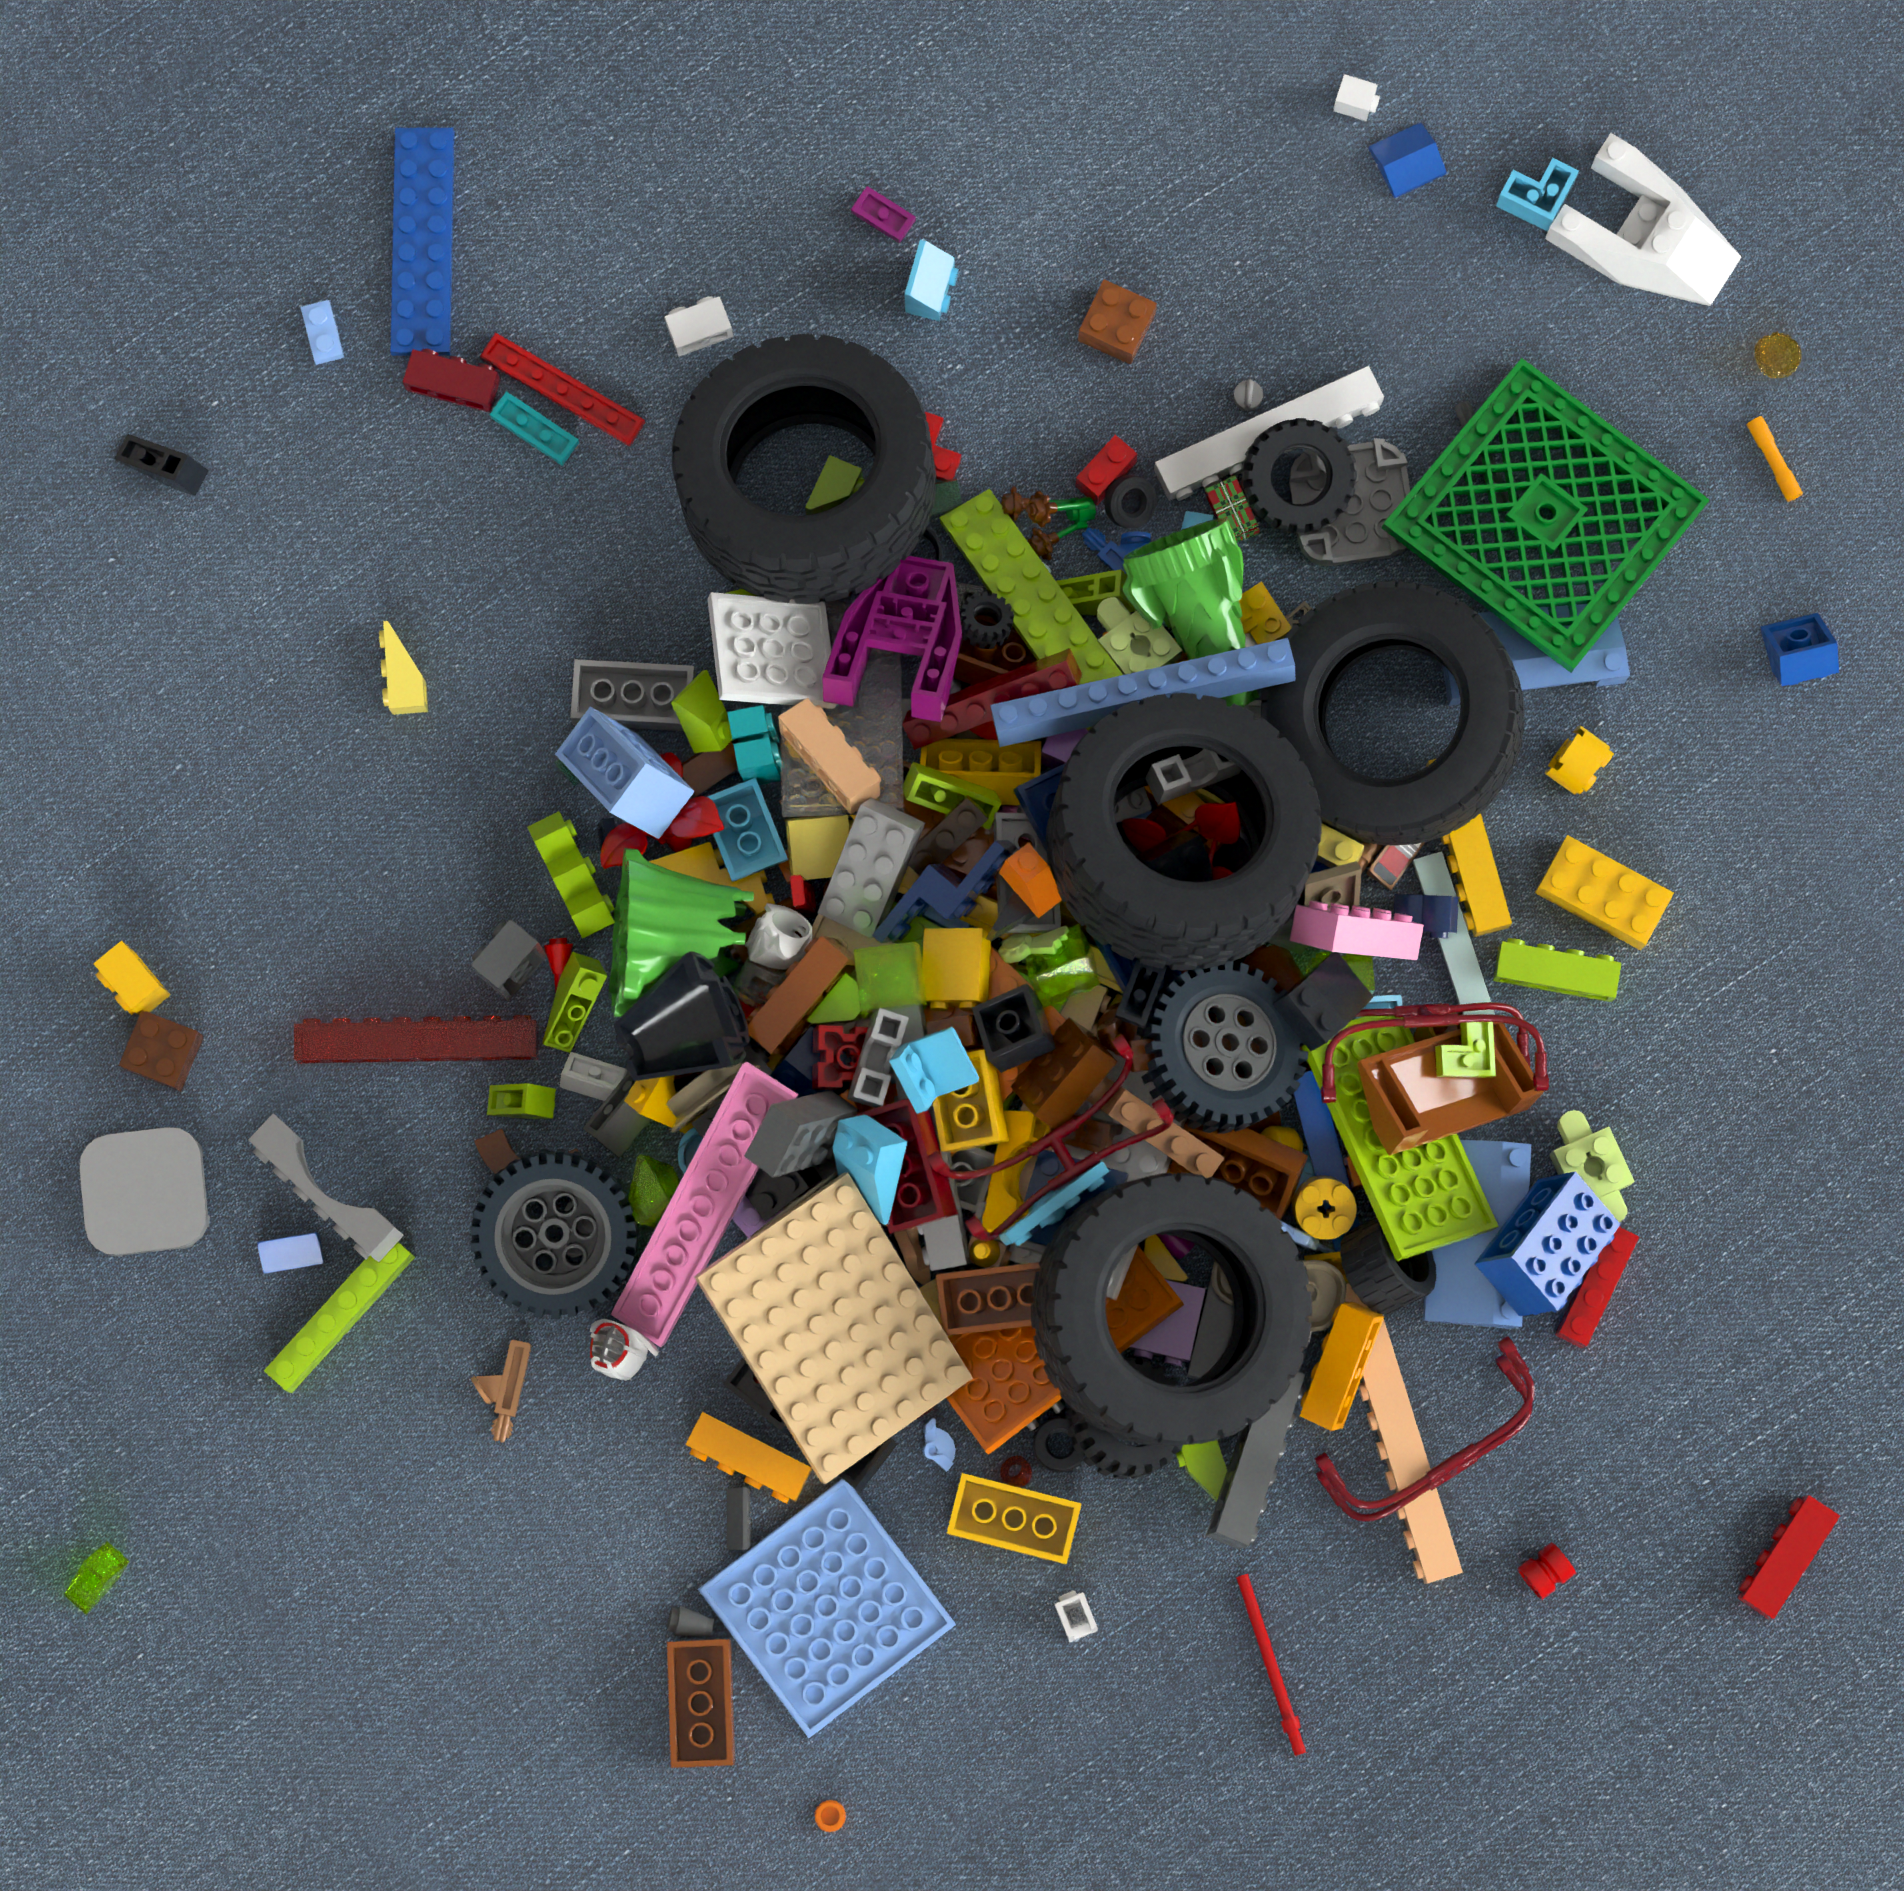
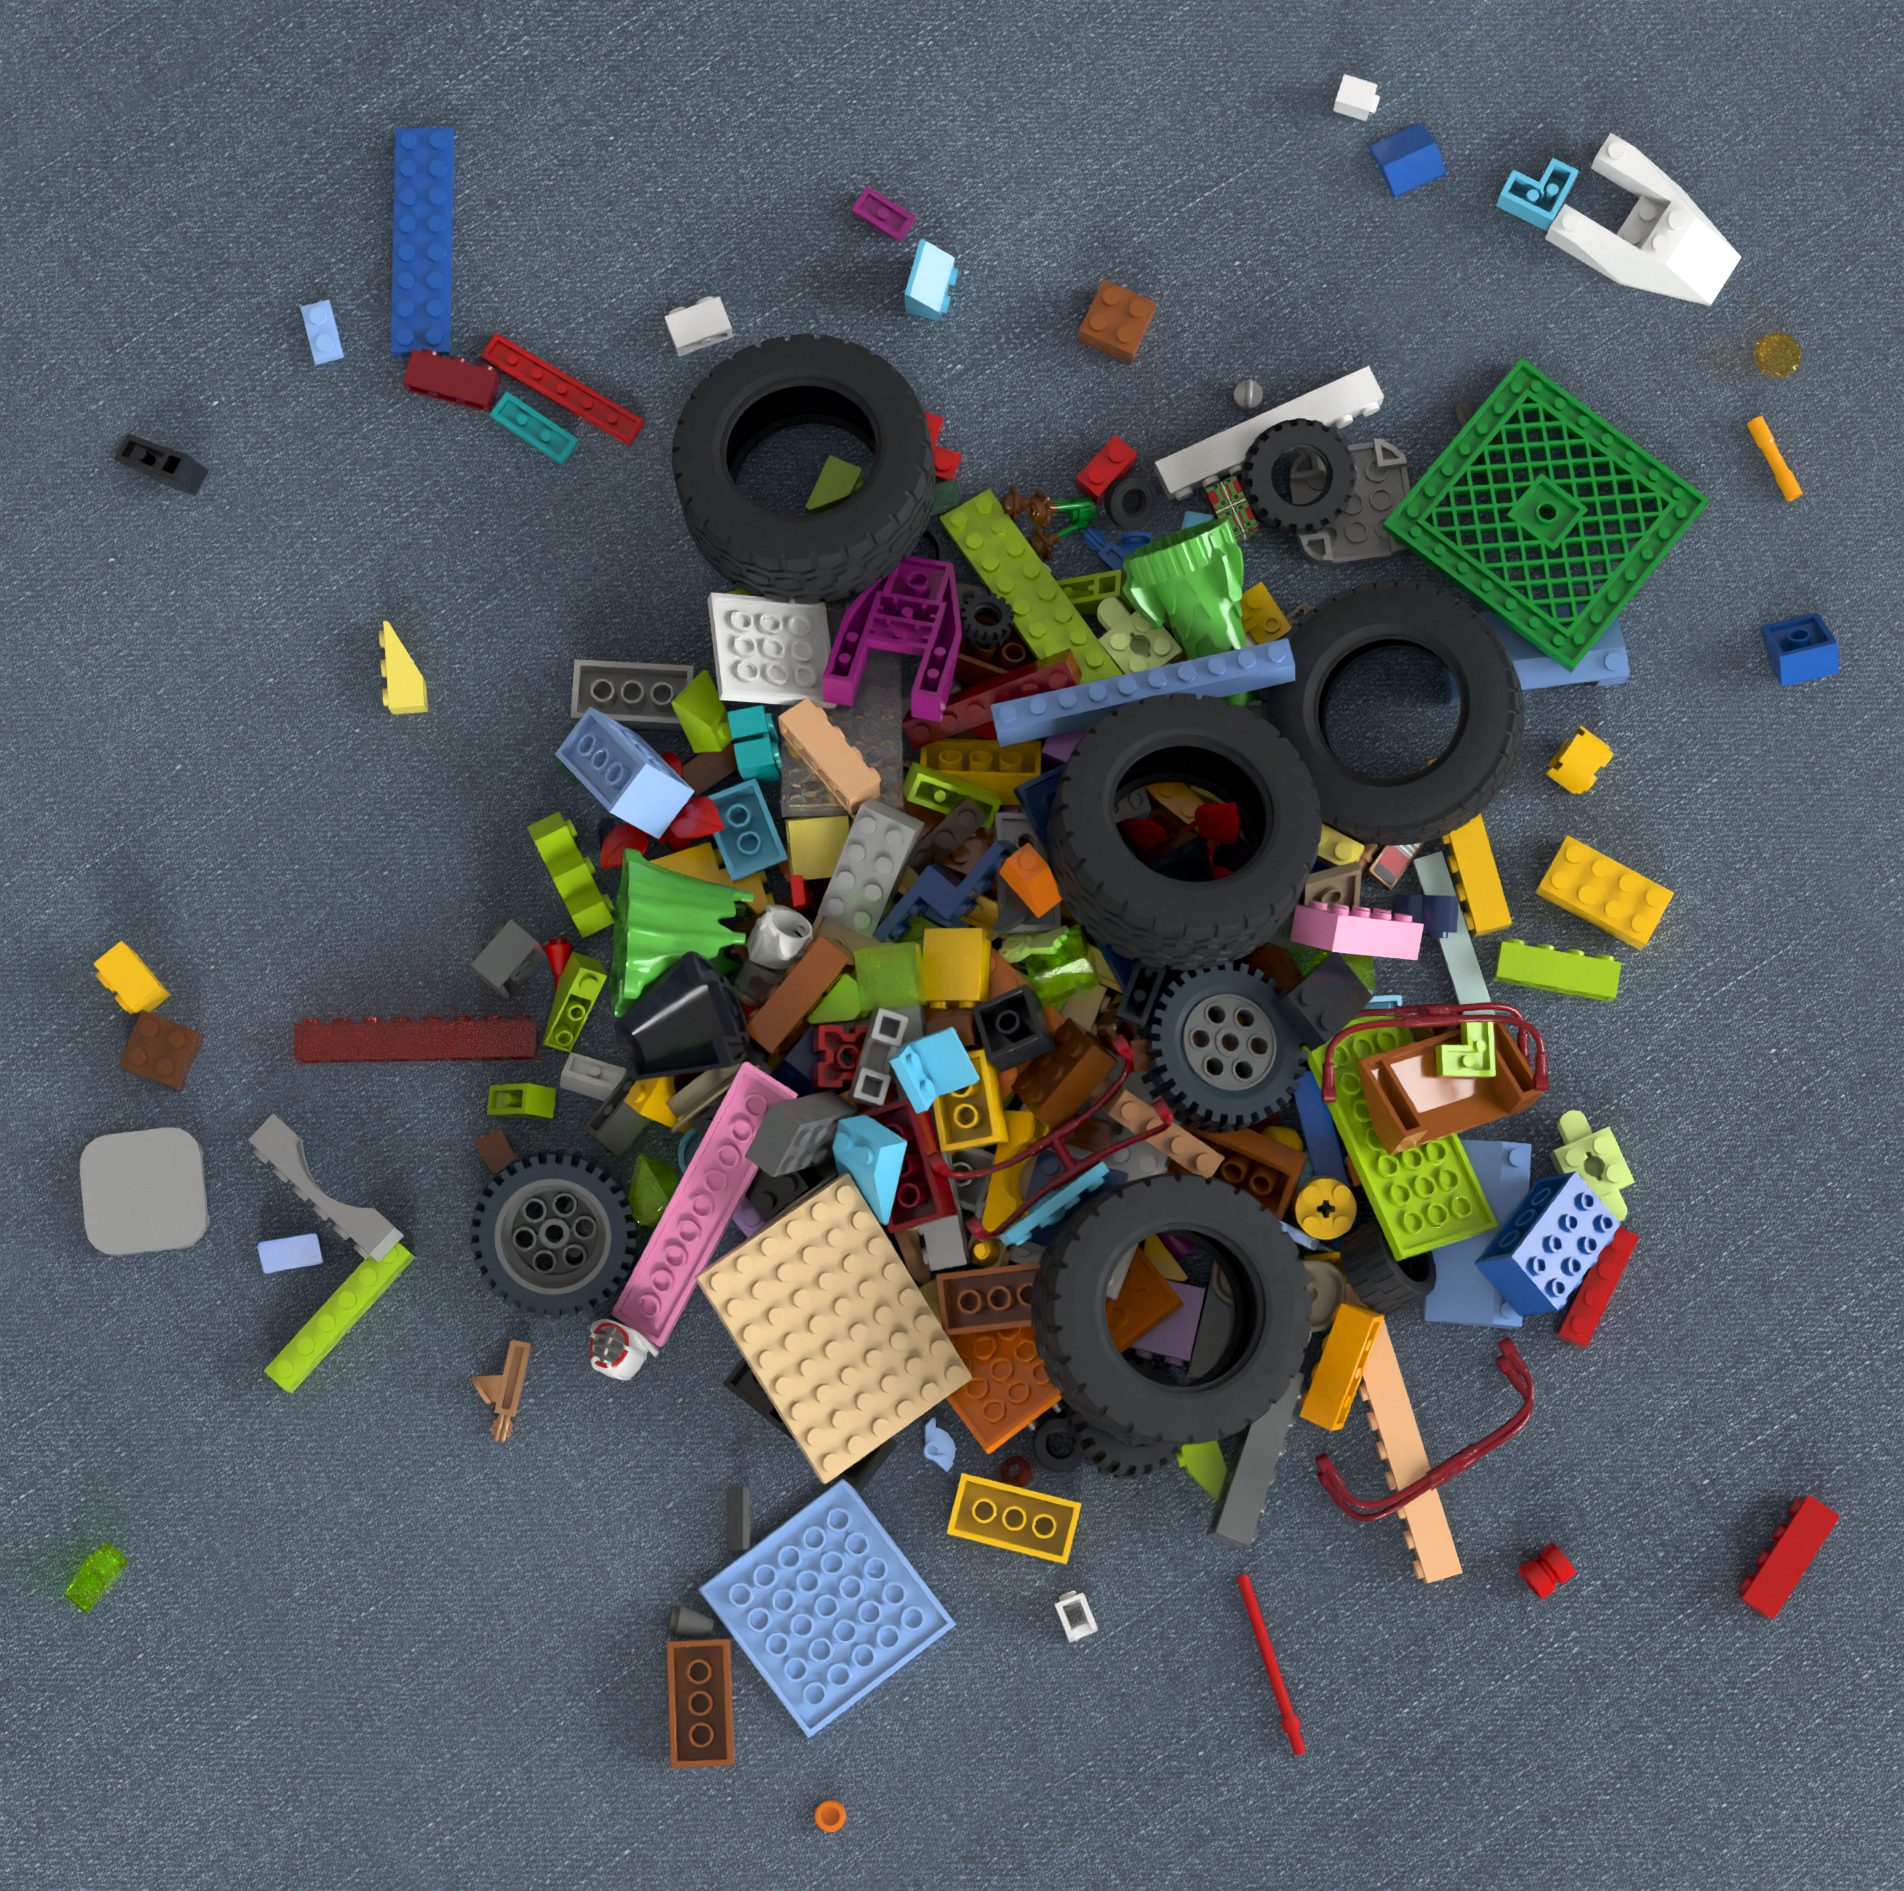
(749, 1457): light orange brick -> none
(1179, 777): light grey arch -> none

